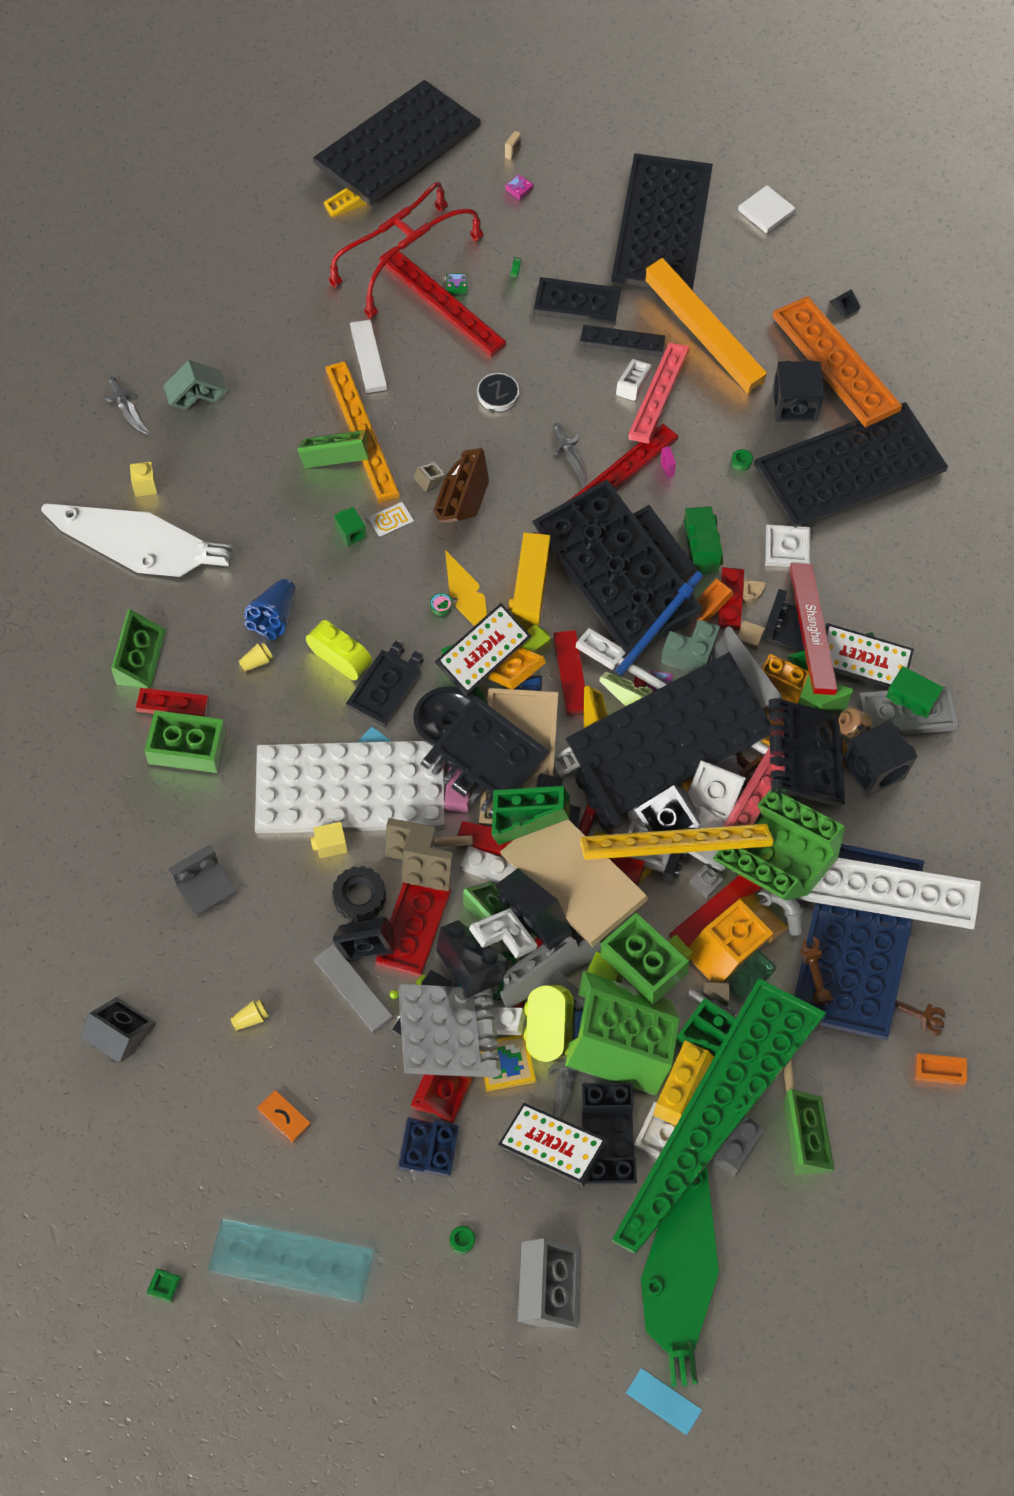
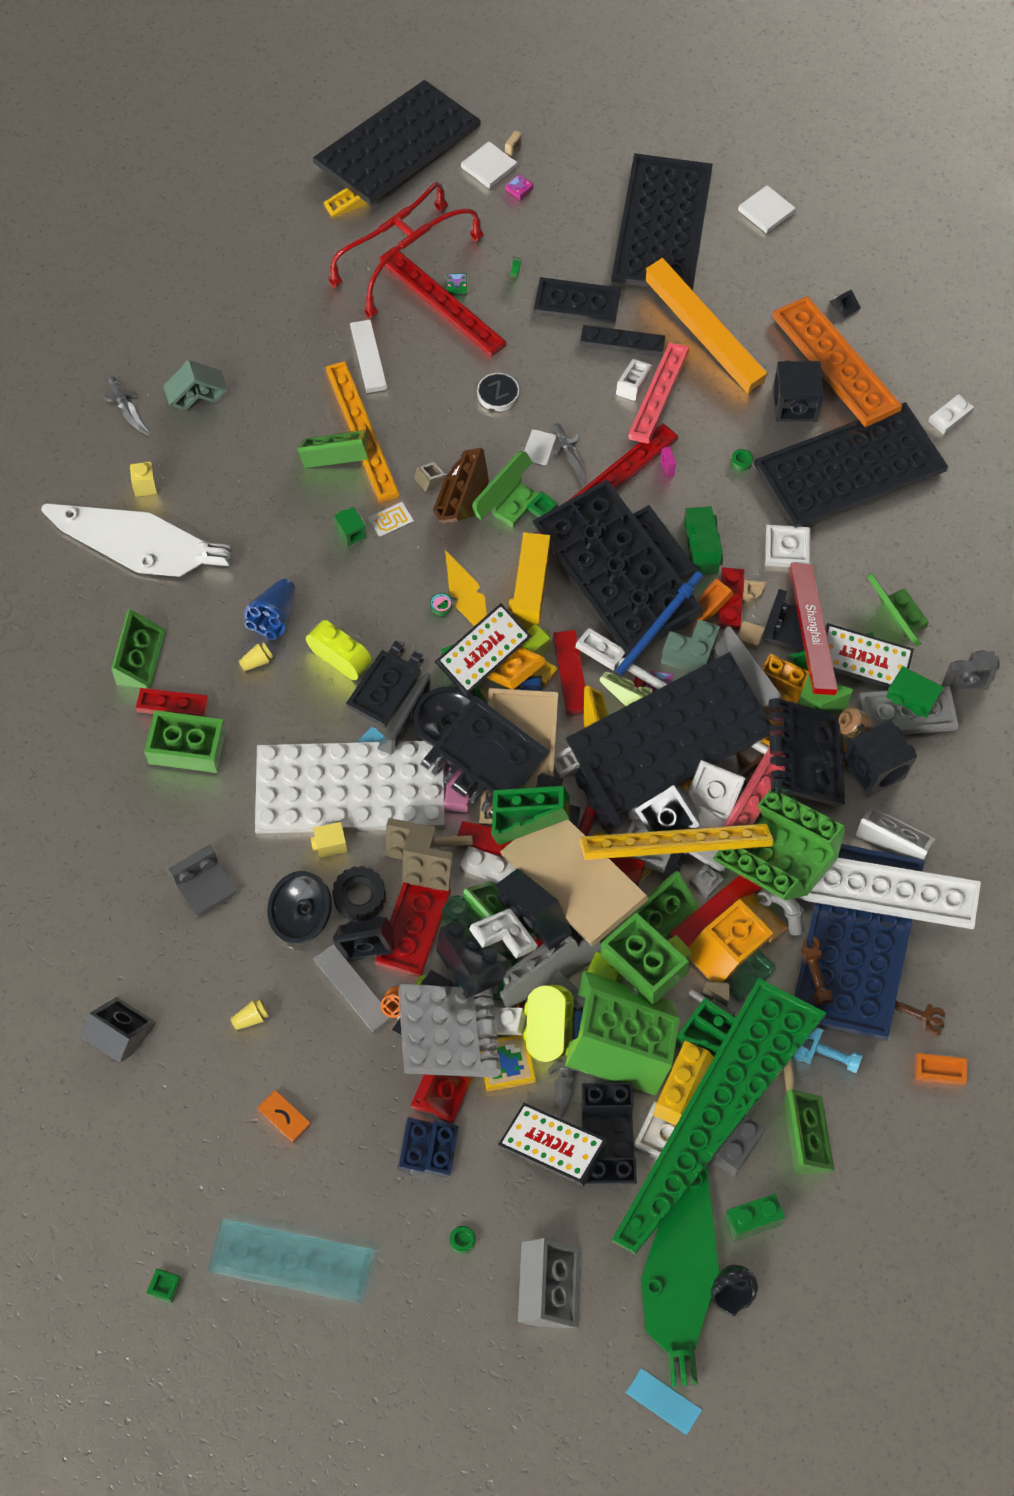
(289, 907): none -> black dish
(392, 997): none -> orange wheel
(404, 716): none -> dark grey slope
(450, 916): none -> clear green plate
(489, 165): none -> white tile
(506, 493): none -> bright green plate
(540, 446): none -> white sticker
(541, 504): none -> green plate
(547, 671): none -> yellow tile
(668, 905): none -> bright green slope
(734, 1289): none -> black hair
(754, 1217): none -> green brick
(804, 1055): none -> medium azure bar
(893, 835): none -> white slope
(902, 610): none -> bright green plate
(951, 414): none -> white plate
(972, 674): none -> flat silver plate

